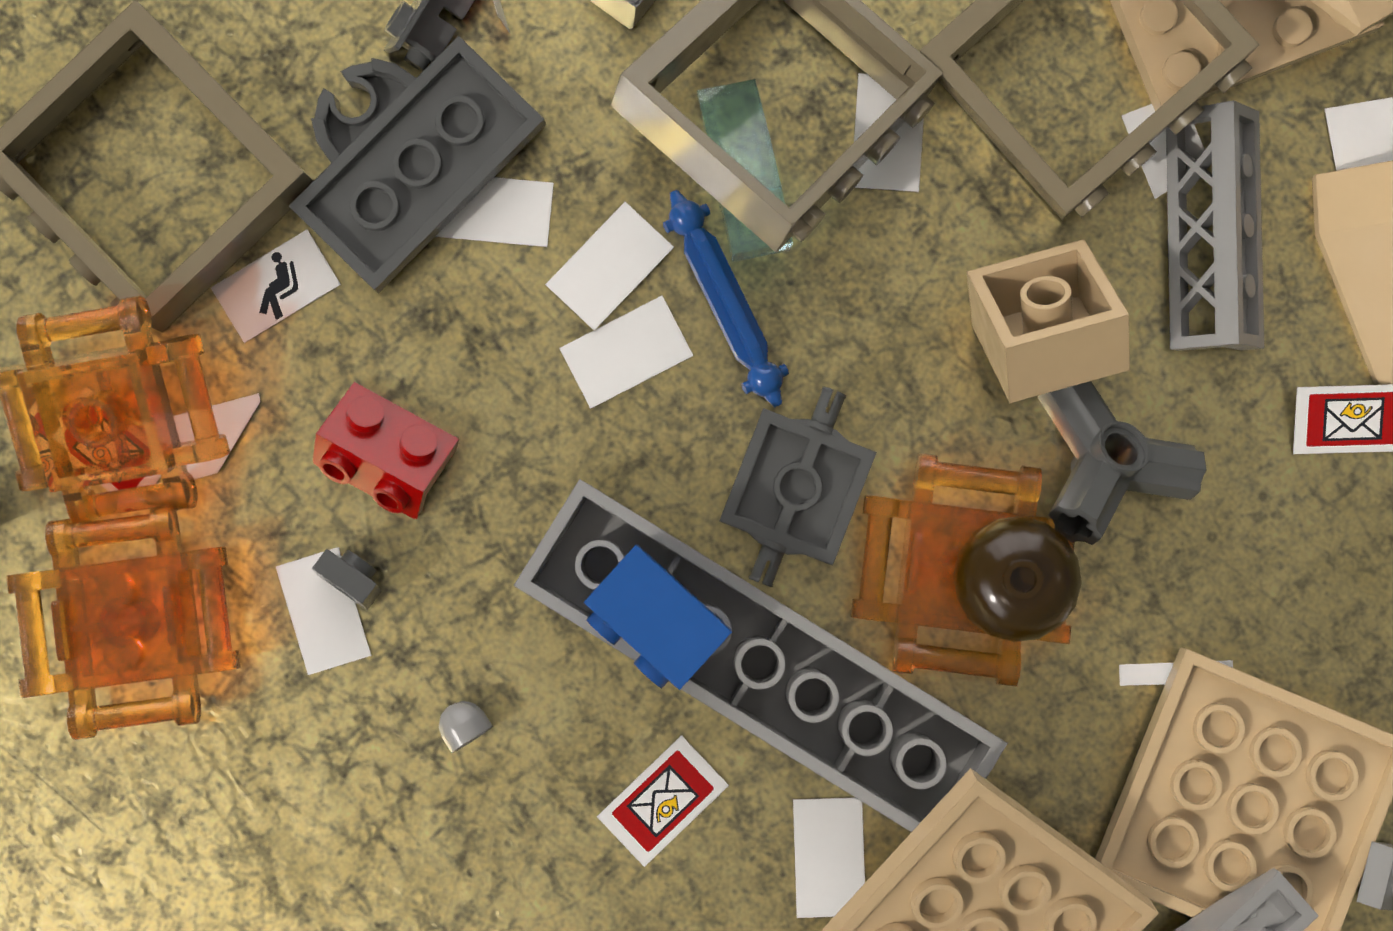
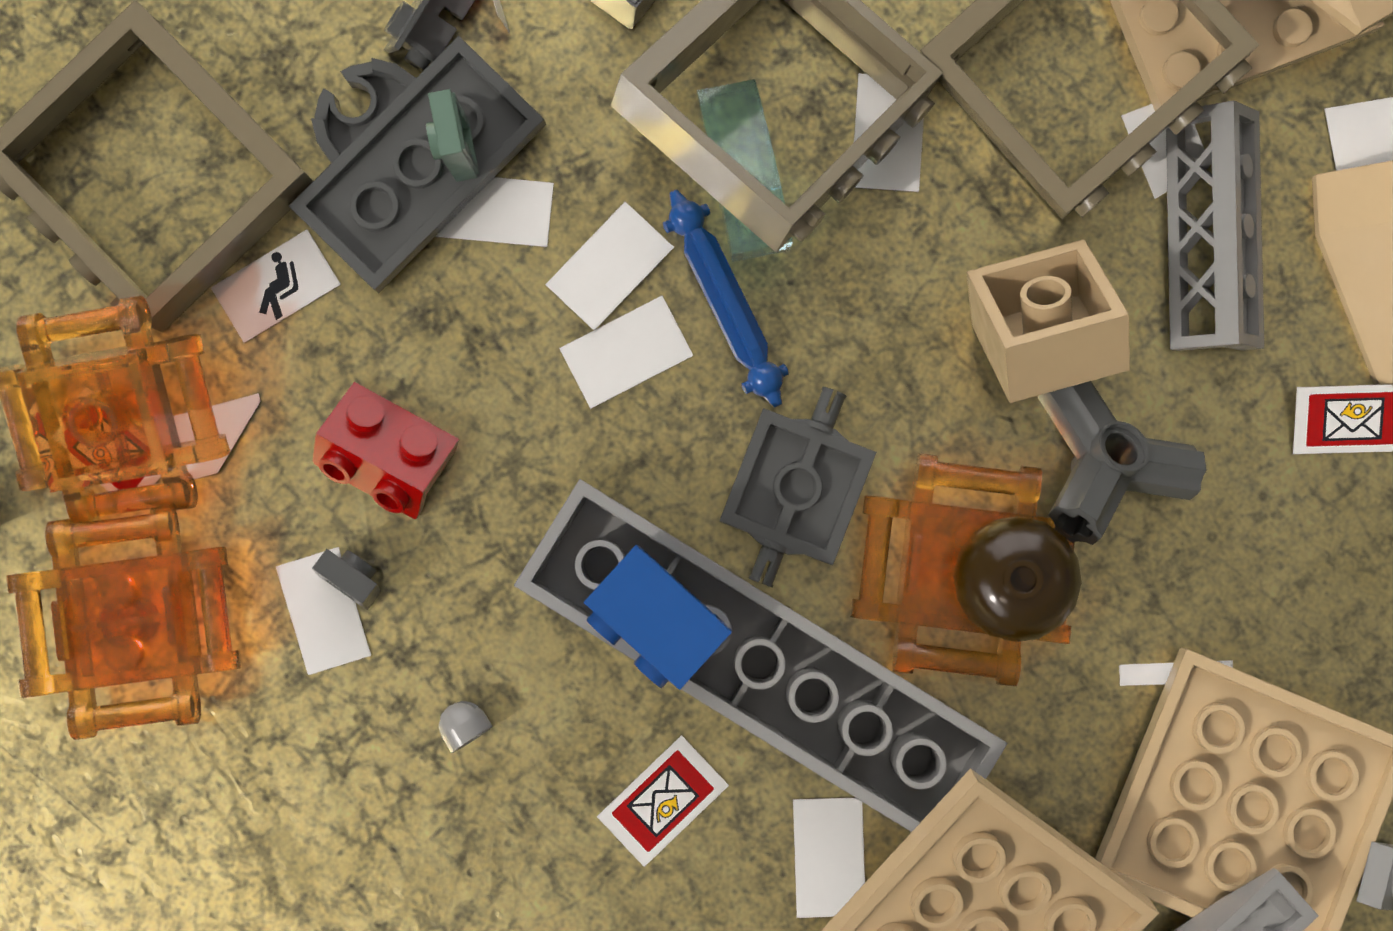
(451, 135): none -> sand green plate

